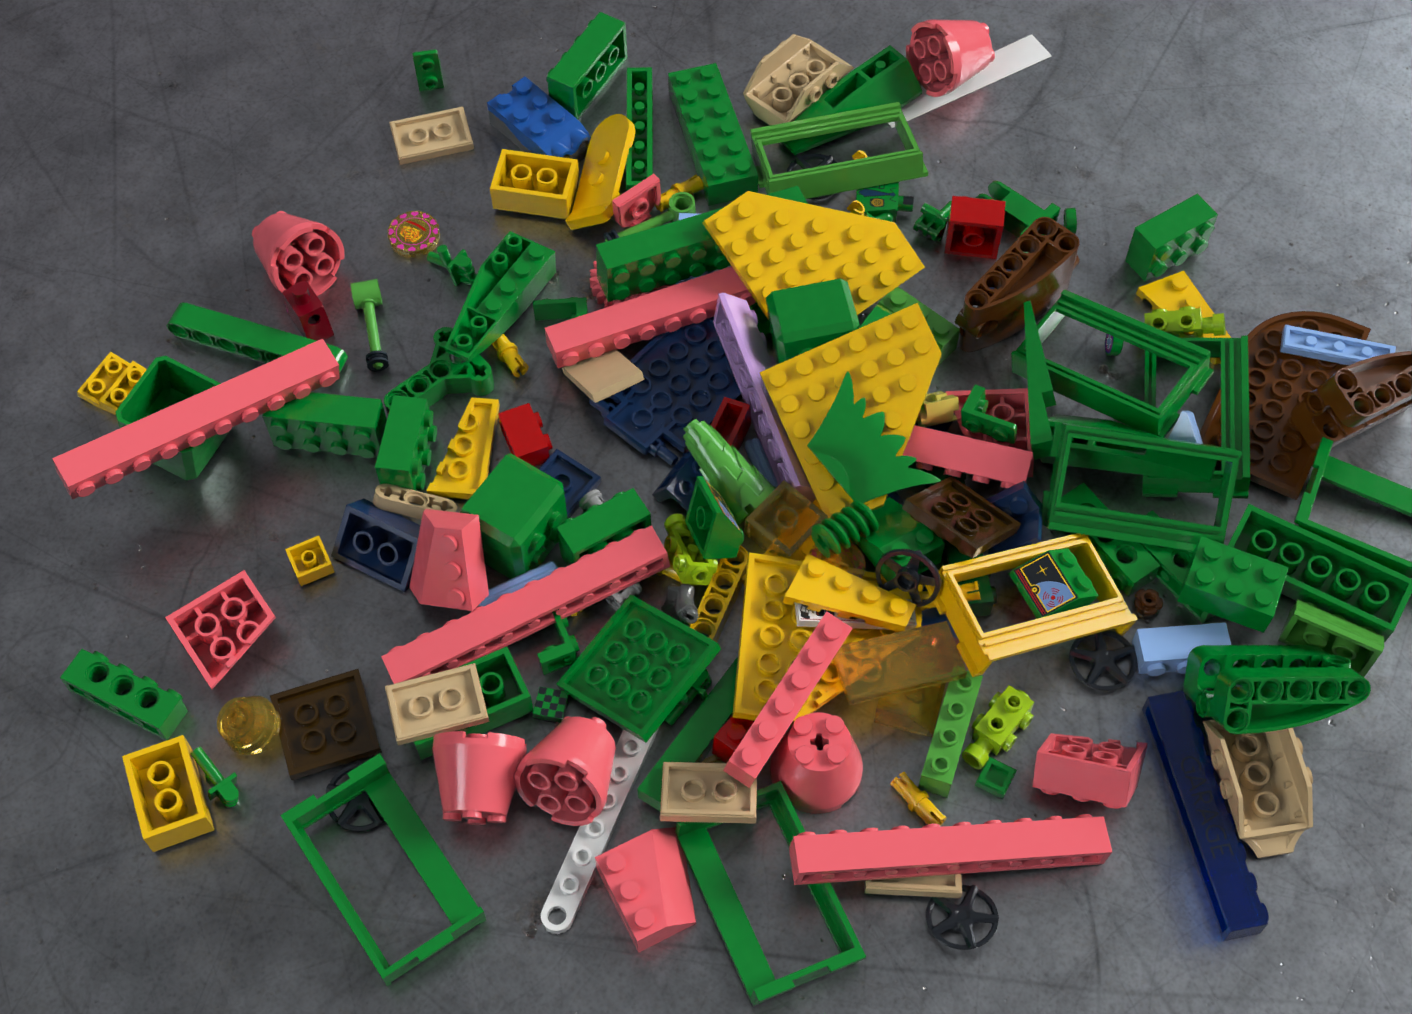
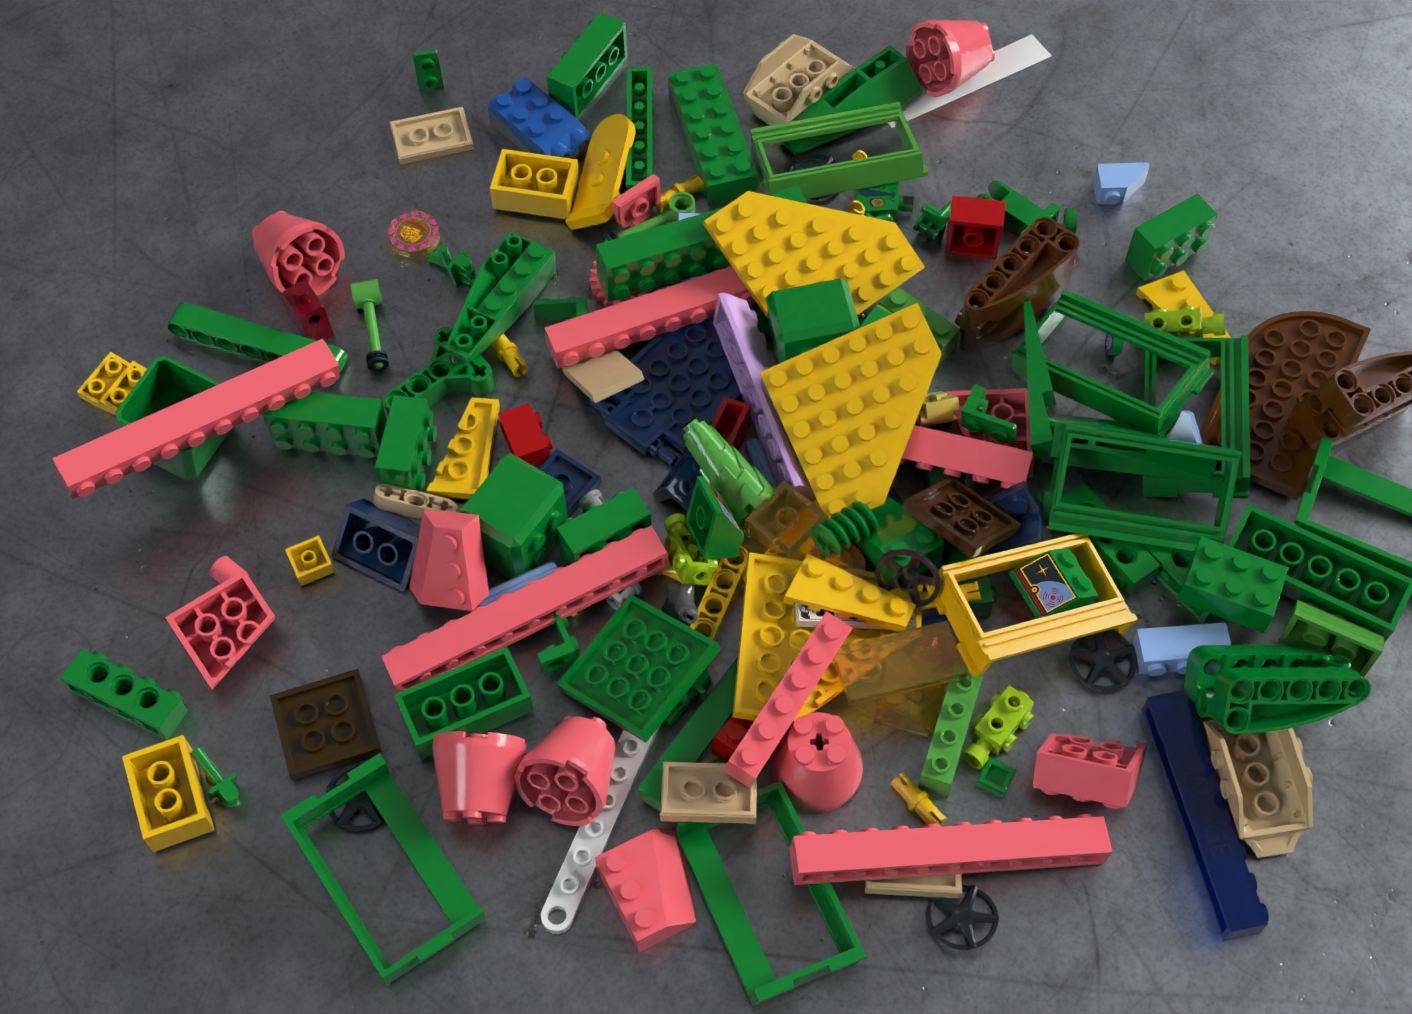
(224, 569): none -> coral gear
(248, 724): clear yellow cone -> none
(436, 704): tan tile -> none
(550, 704): tile -> none
(857, 452): green piece -> none
(1118, 181): none -> light blue slope
(1145, 608): reddish brown plate -> none
(1329, 346): light blue tile -> none

